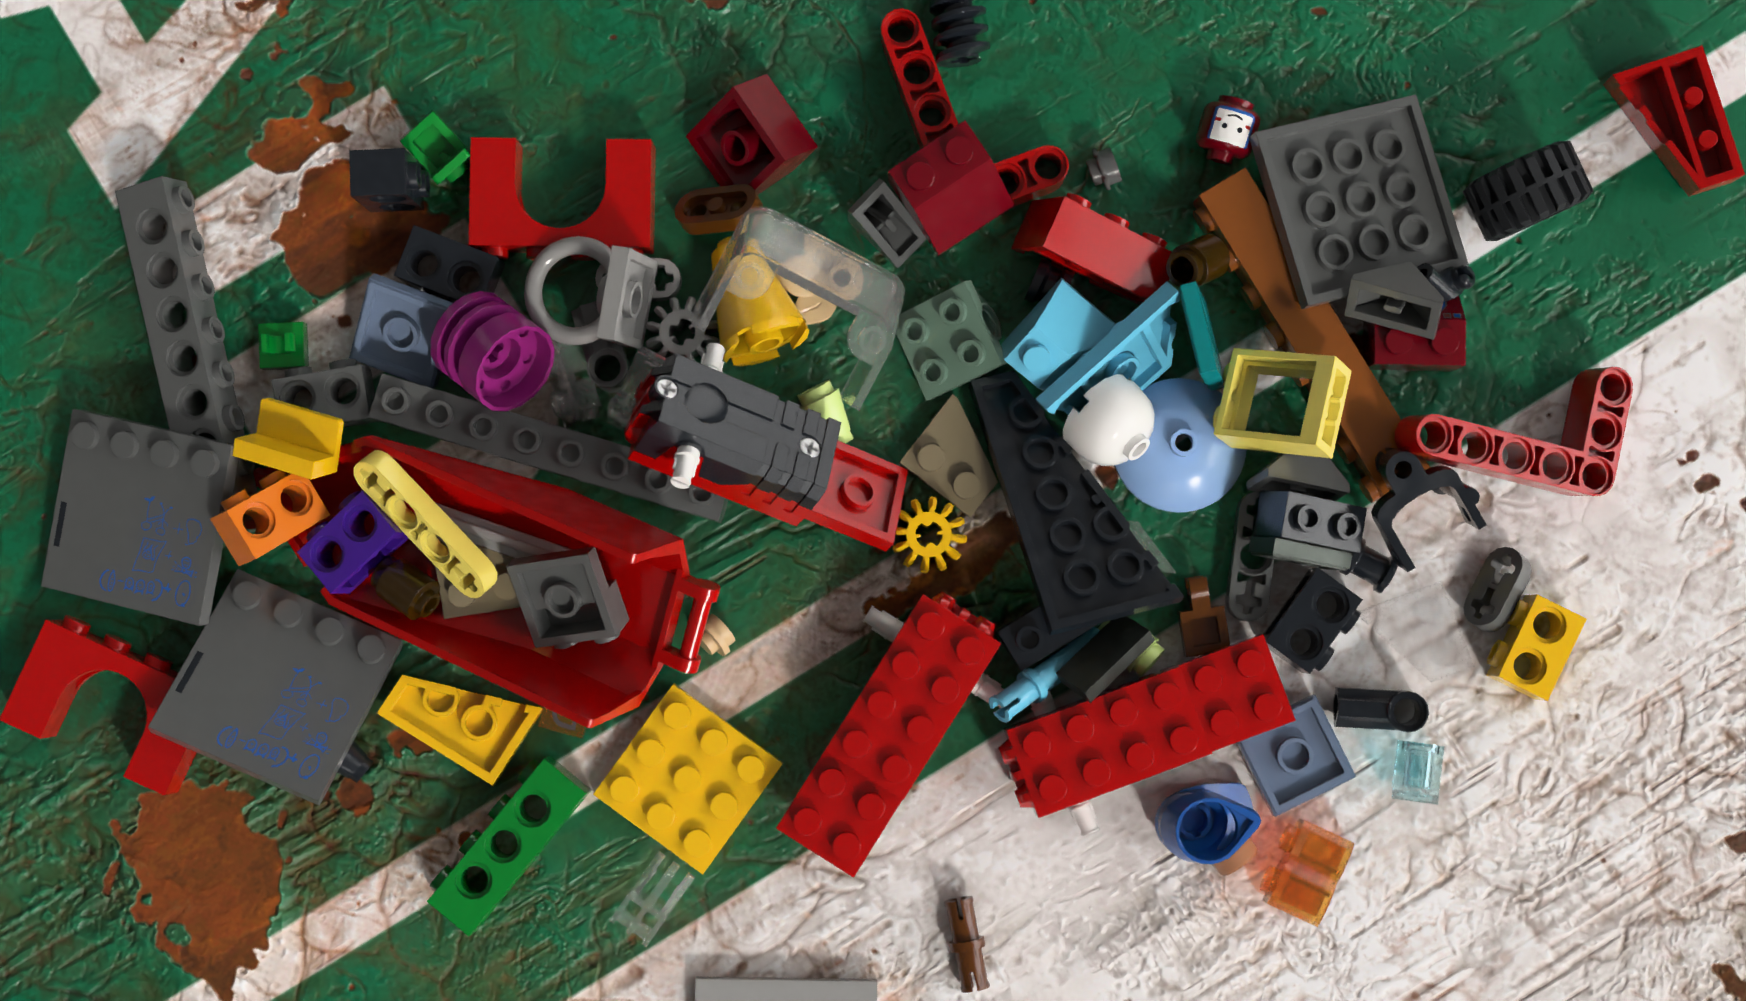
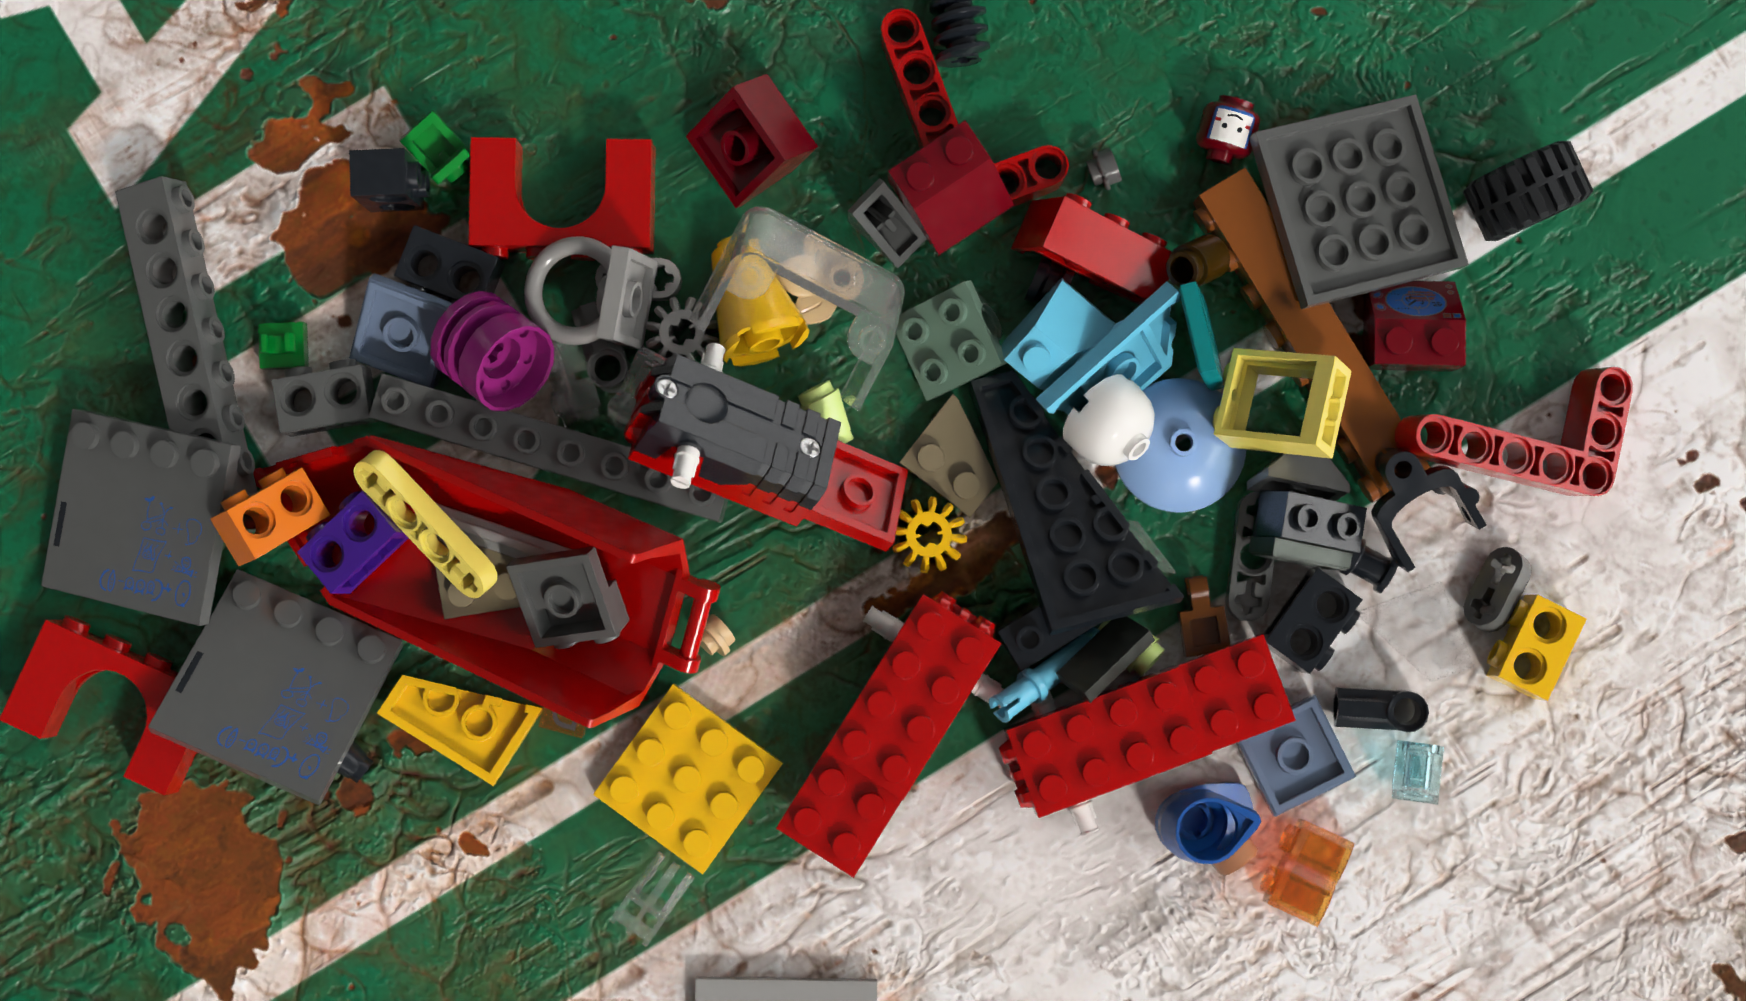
(293, 440): yellow panel -> none
(406, 587): dark brown brick -> none
(471, 906): green brick -> none
(715, 208): reddish brown plate -> none
(967, 944): reddish brown pin -> none
(1396, 299): dark grey slope -> none
(1449, 281): black arm -> none
(1681, 118): red wedge -> none

